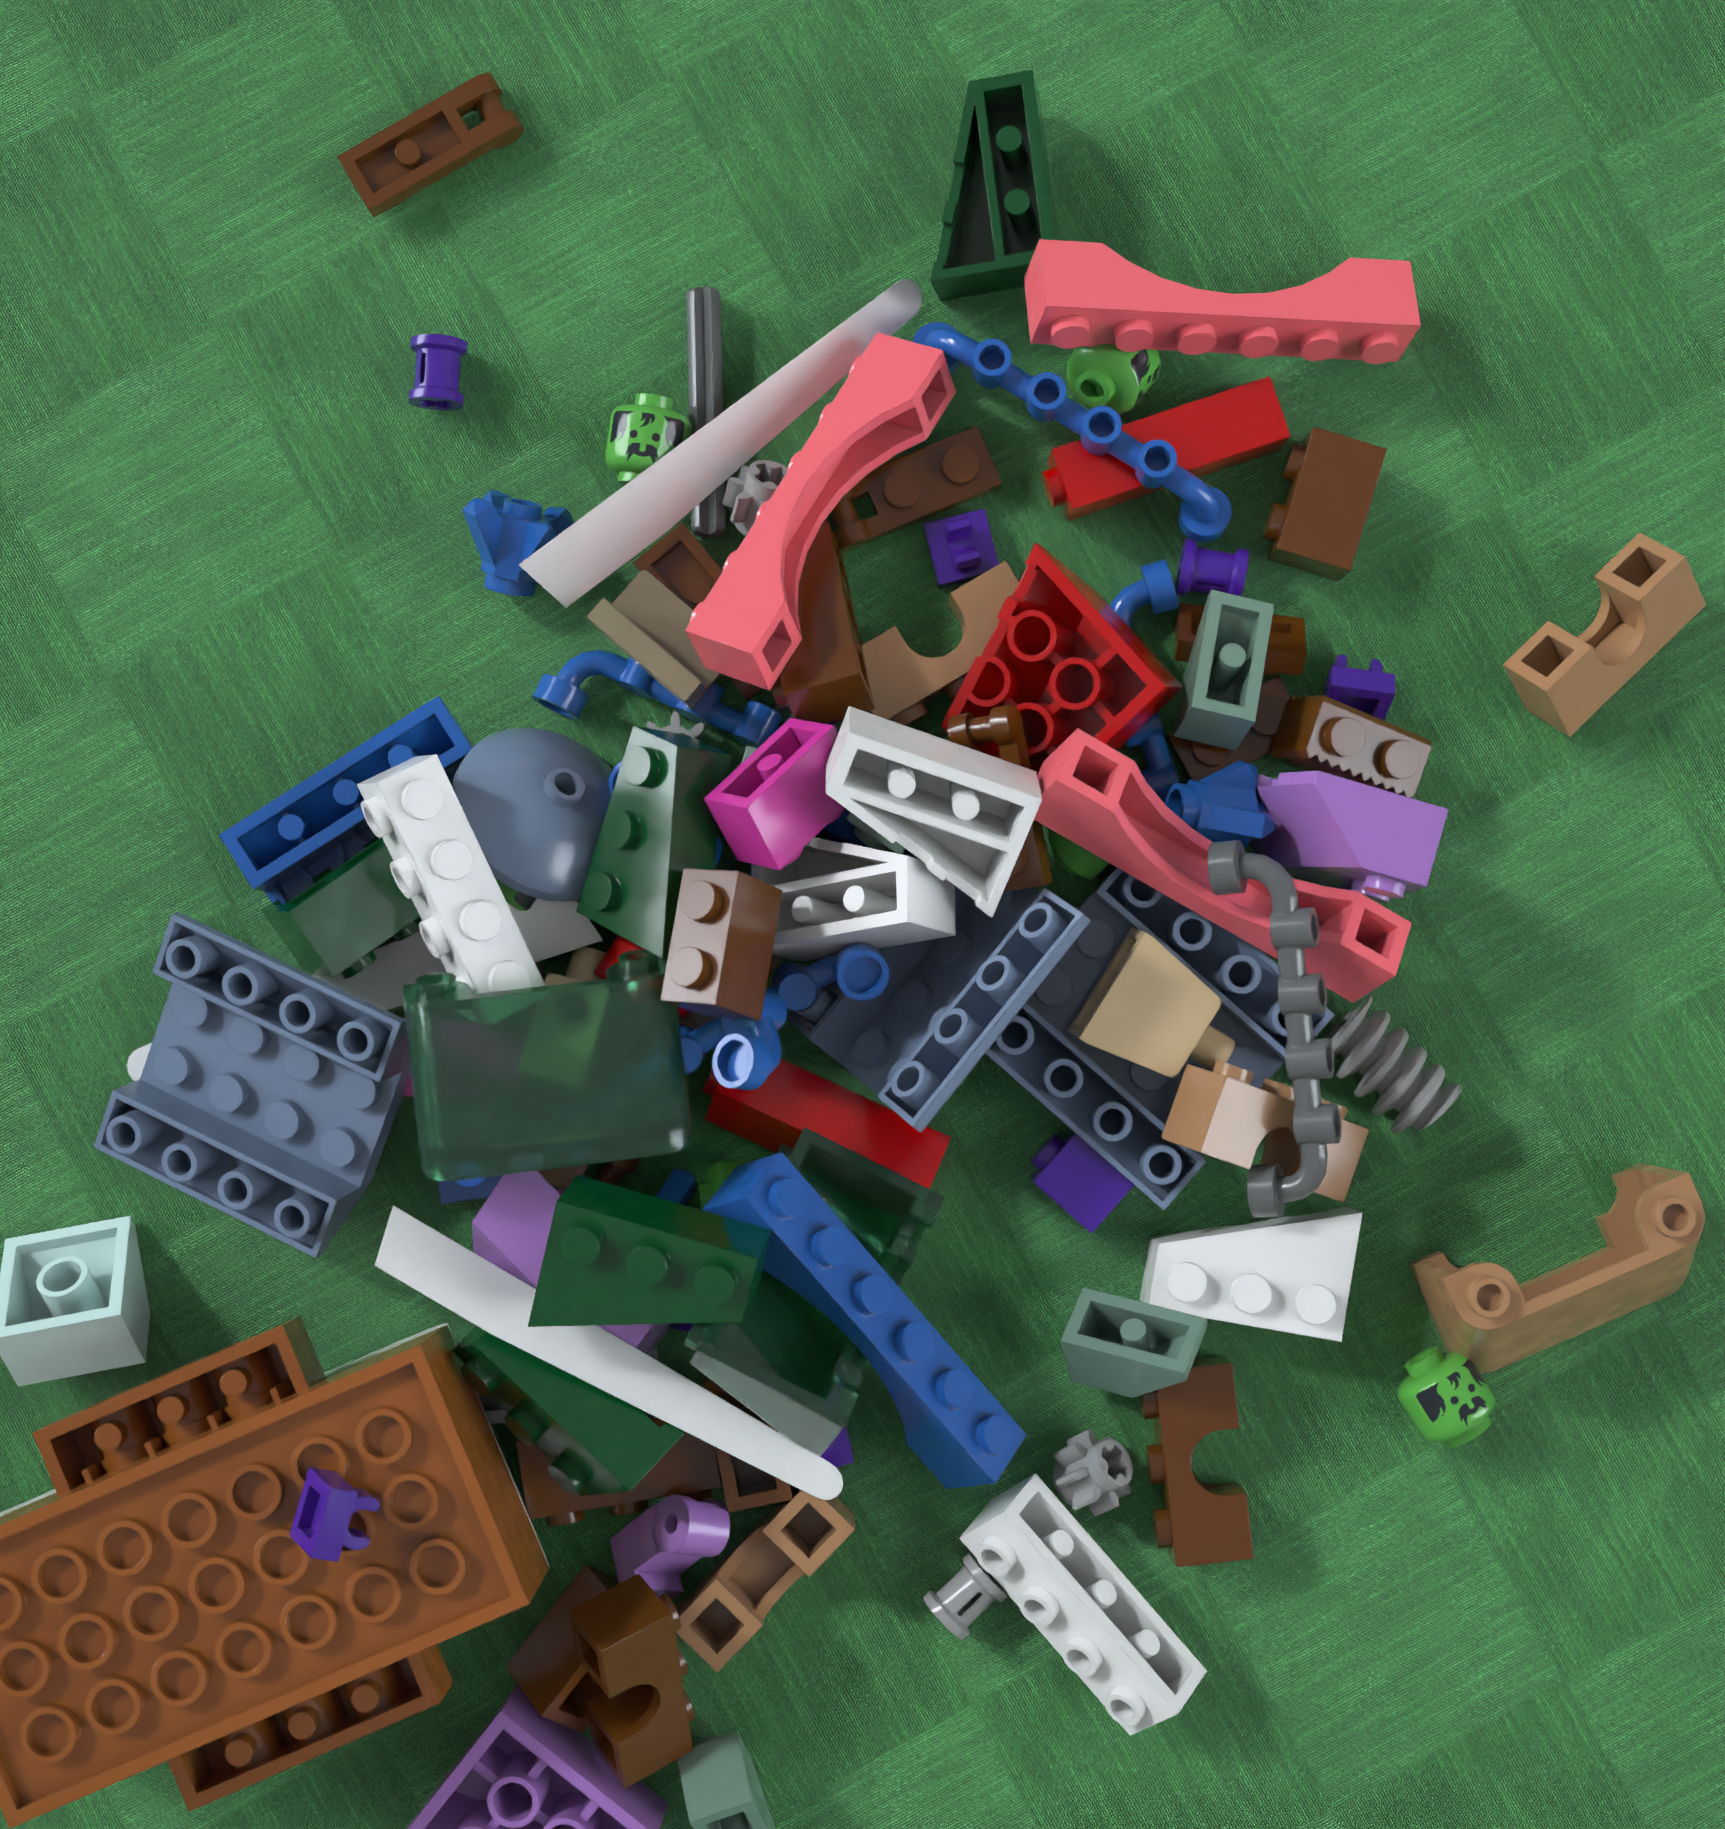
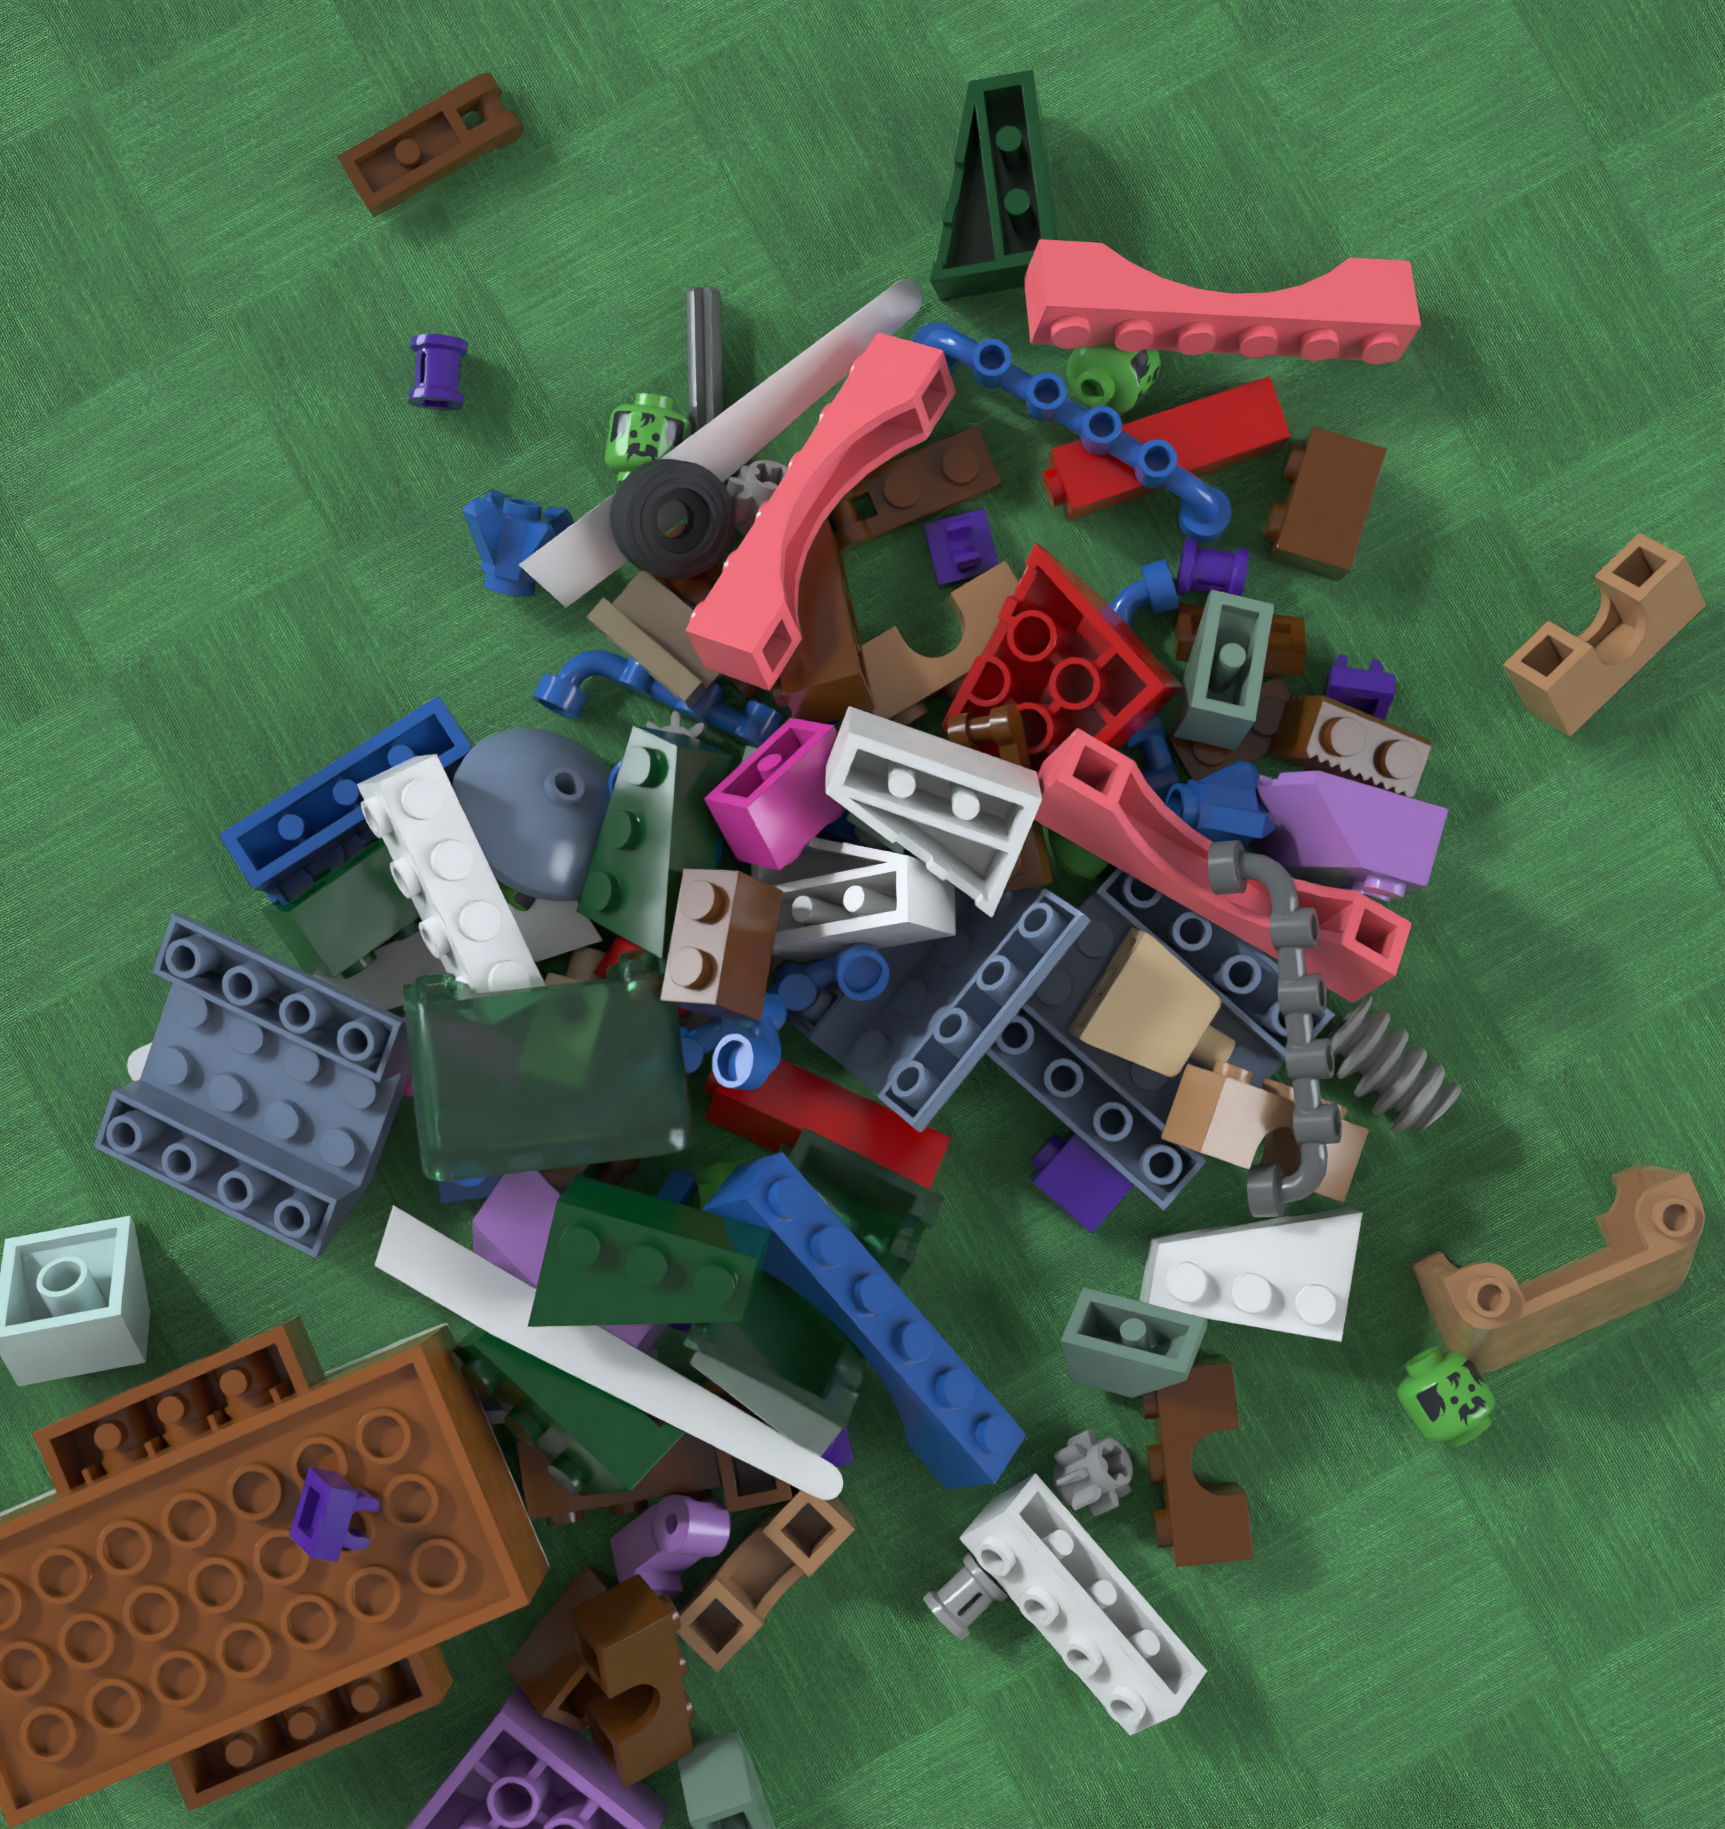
(708, 523): none -> black tyre

